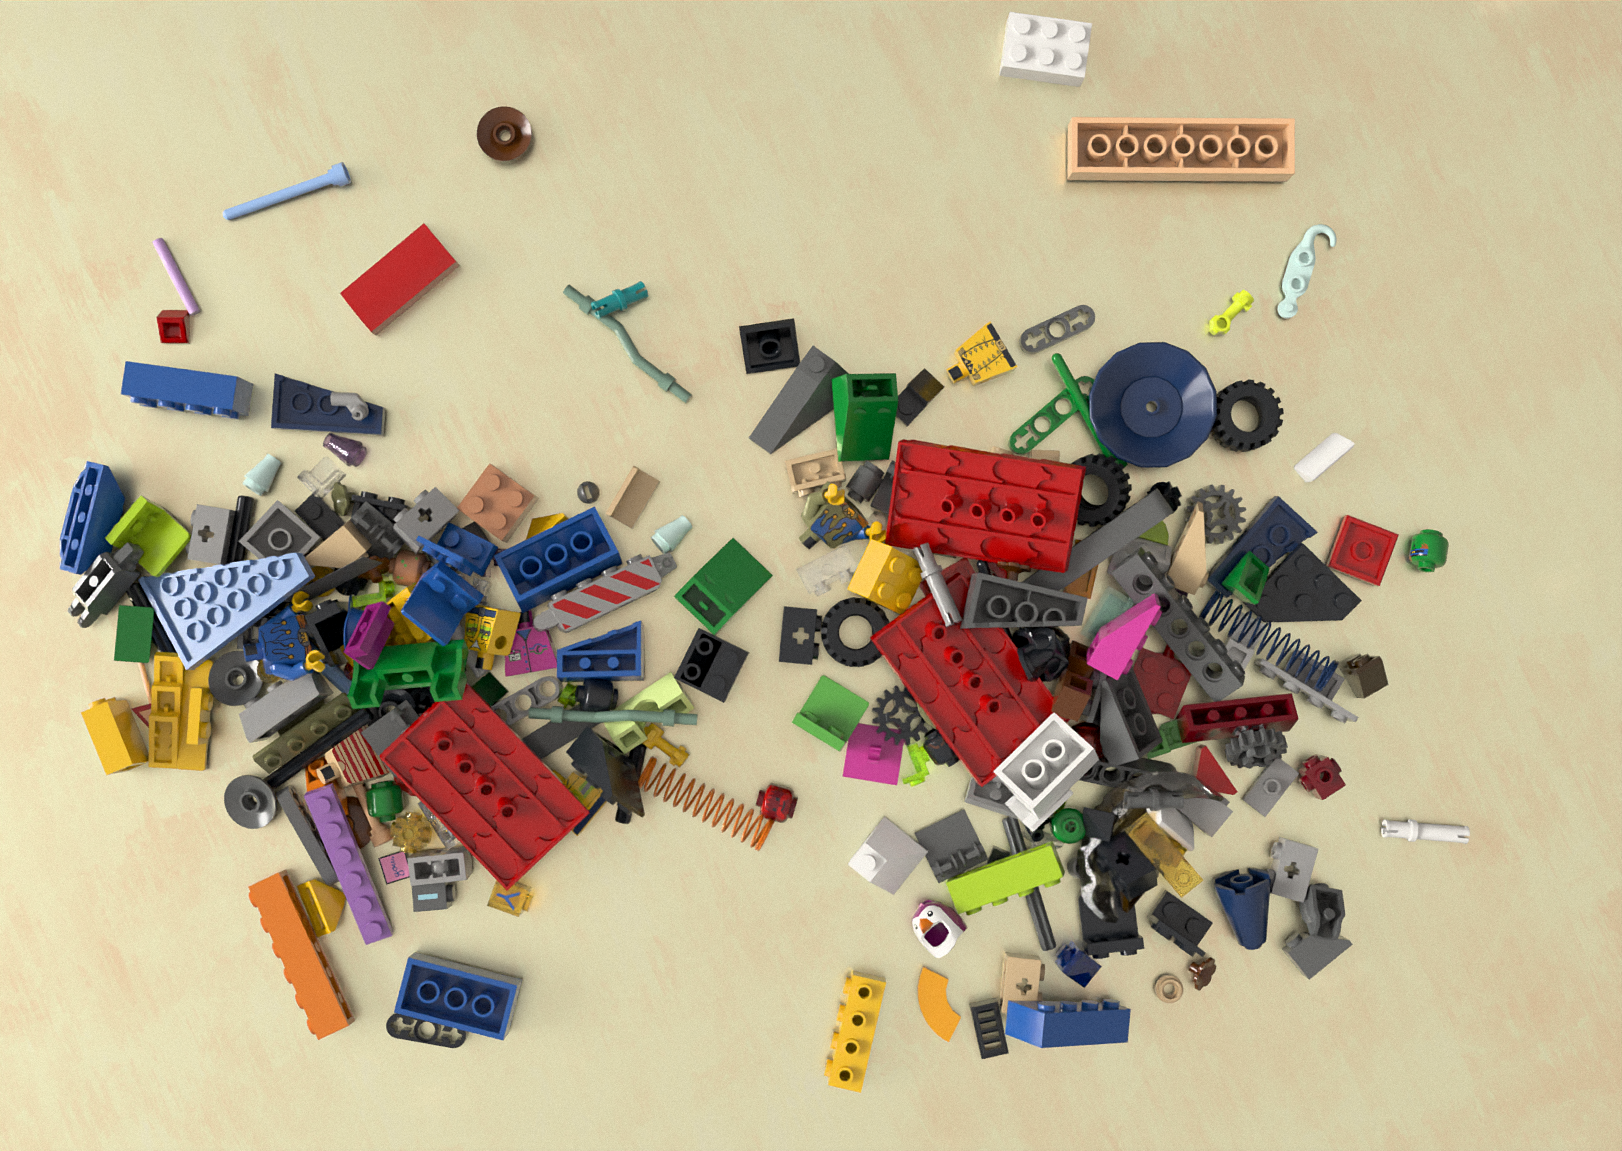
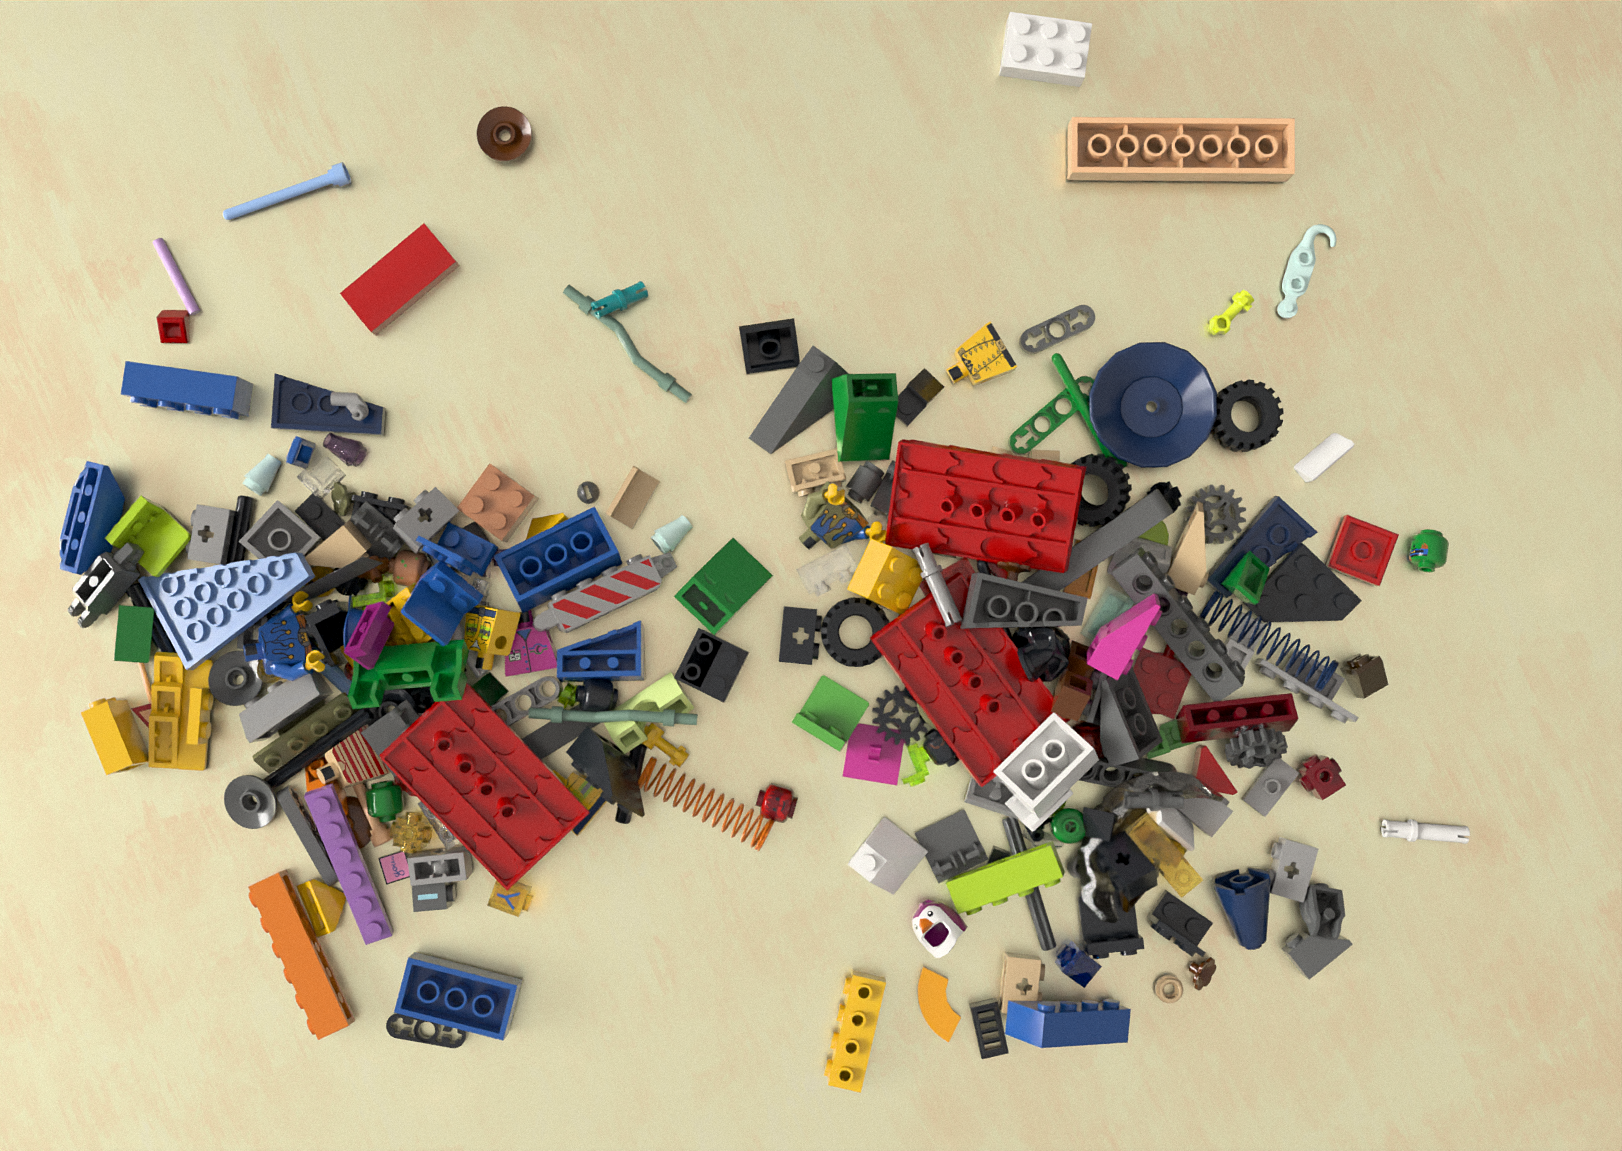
(300, 452): none -> blue slope

